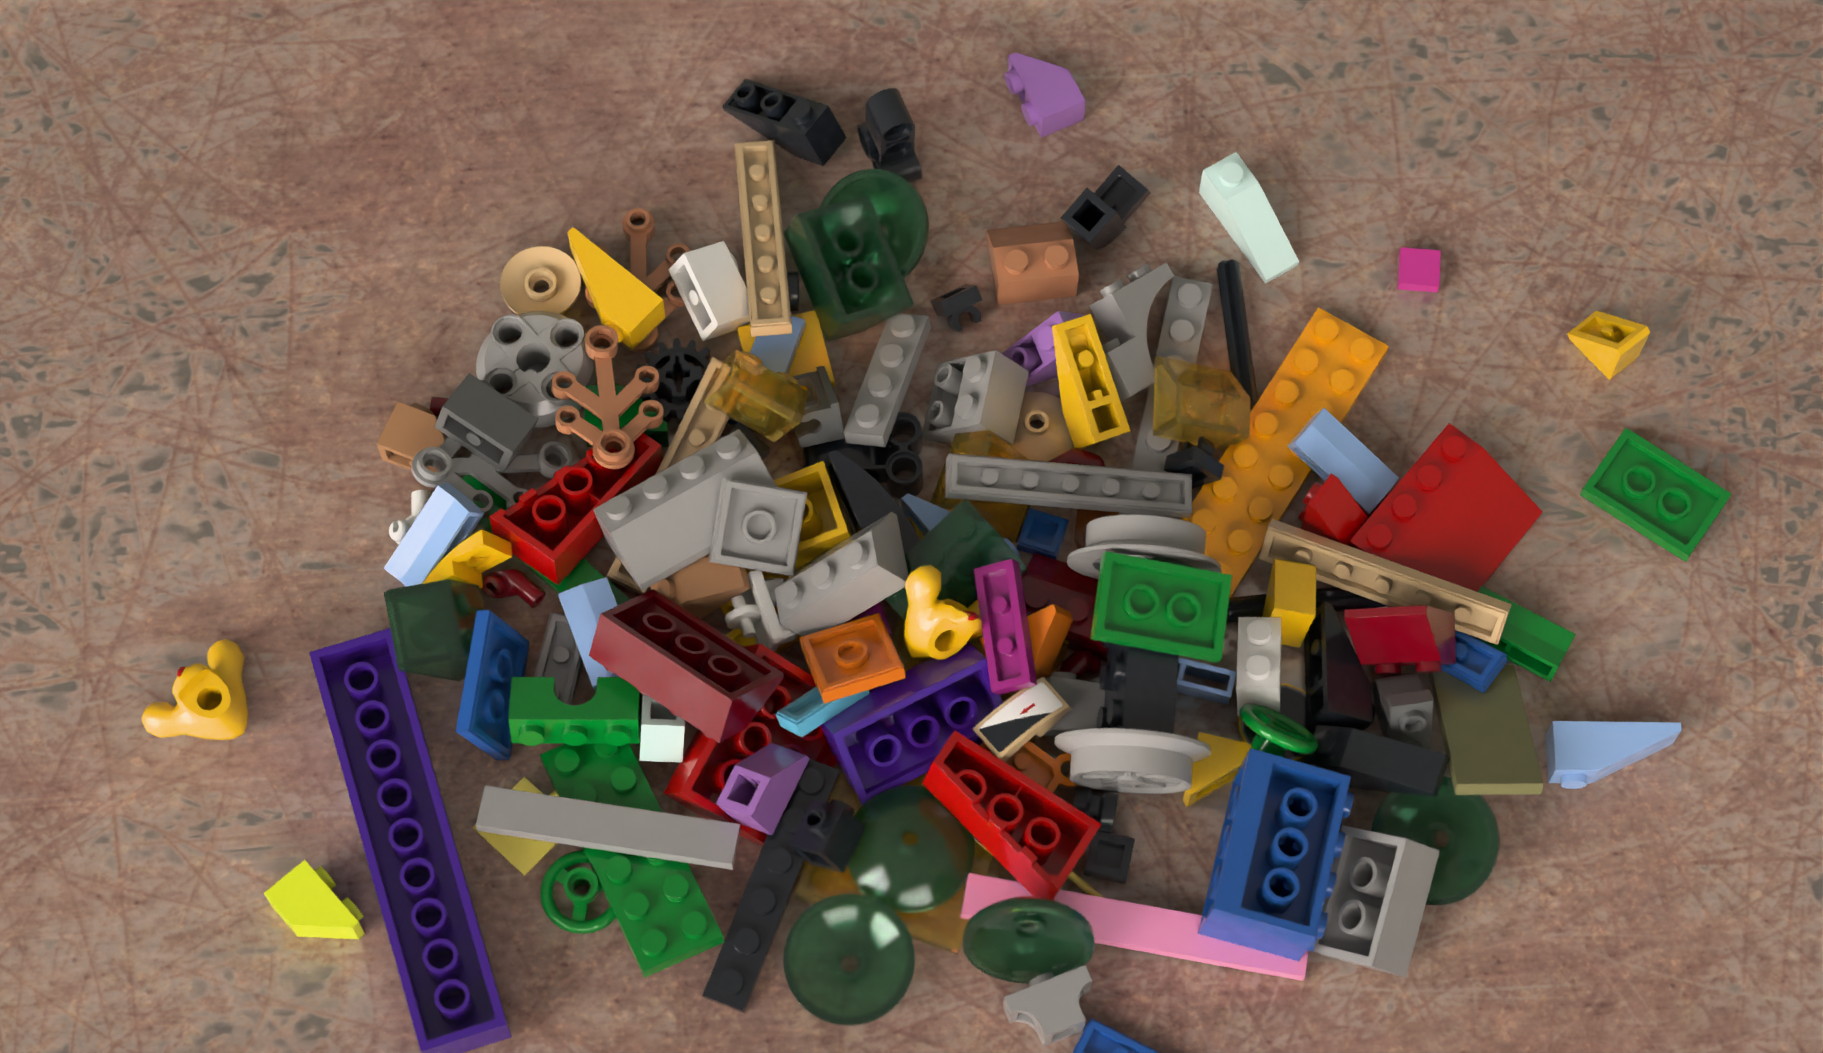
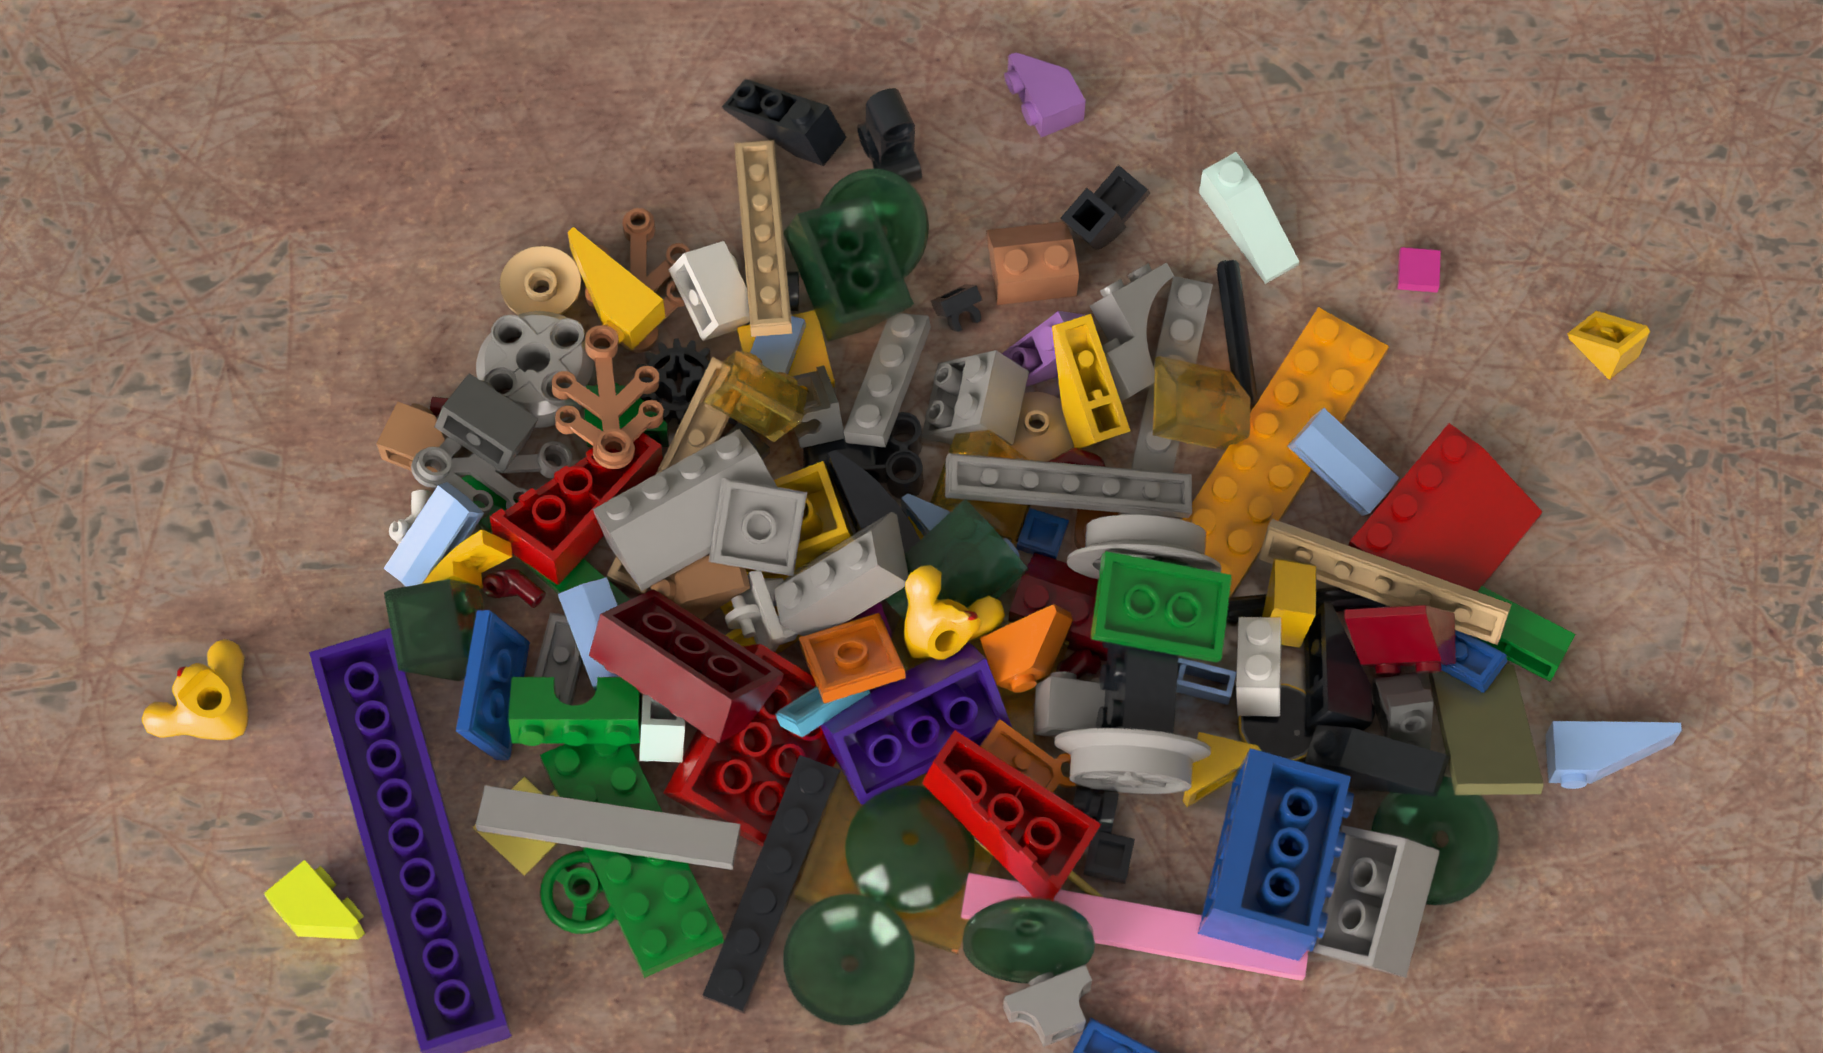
(762, 787): medium lavender slope -> none
(828, 835): black brick -> none
(1005, 627): magenta plate -> none
(1021, 717): slope -> none
(1196, 461): black tile -> none
(1276, 731): green piece -> none
(1332, 511): red slope -> none
(1655, 494): green plate -> none

